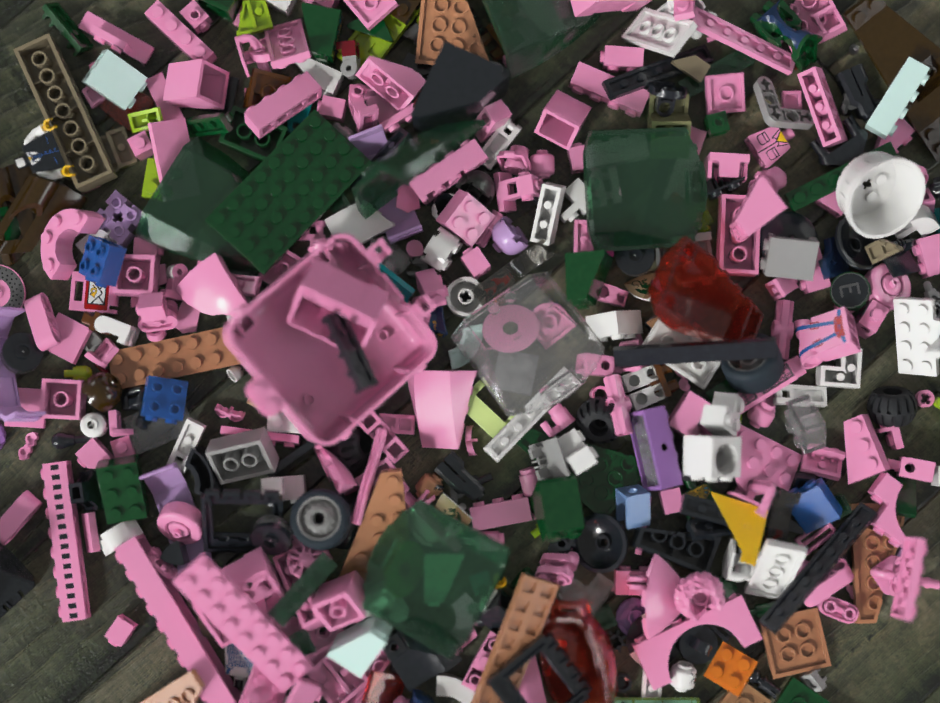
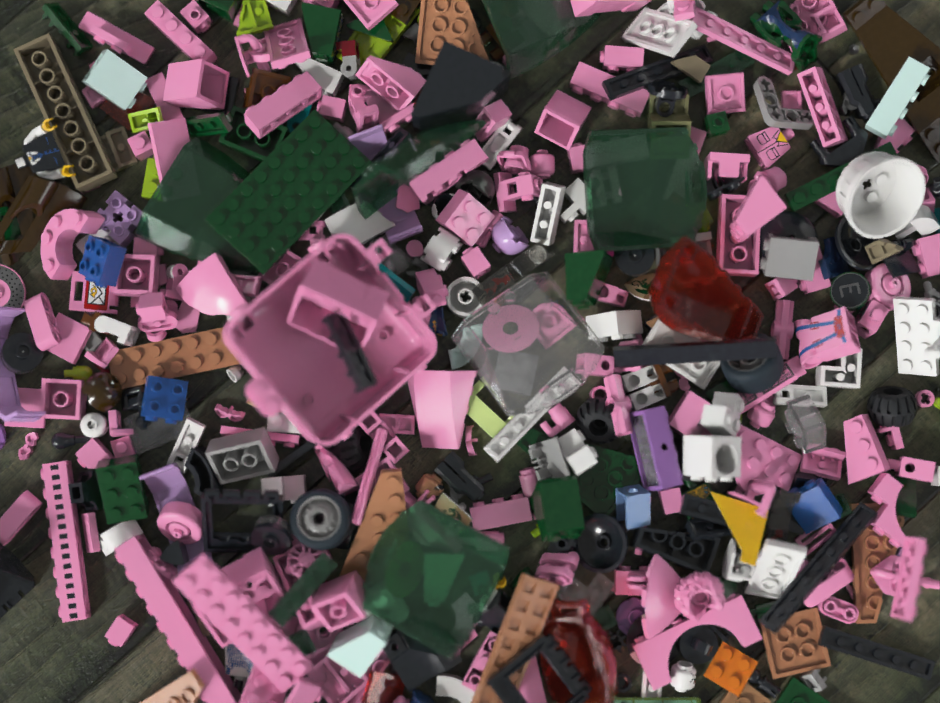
(876, 653): none -> black plate

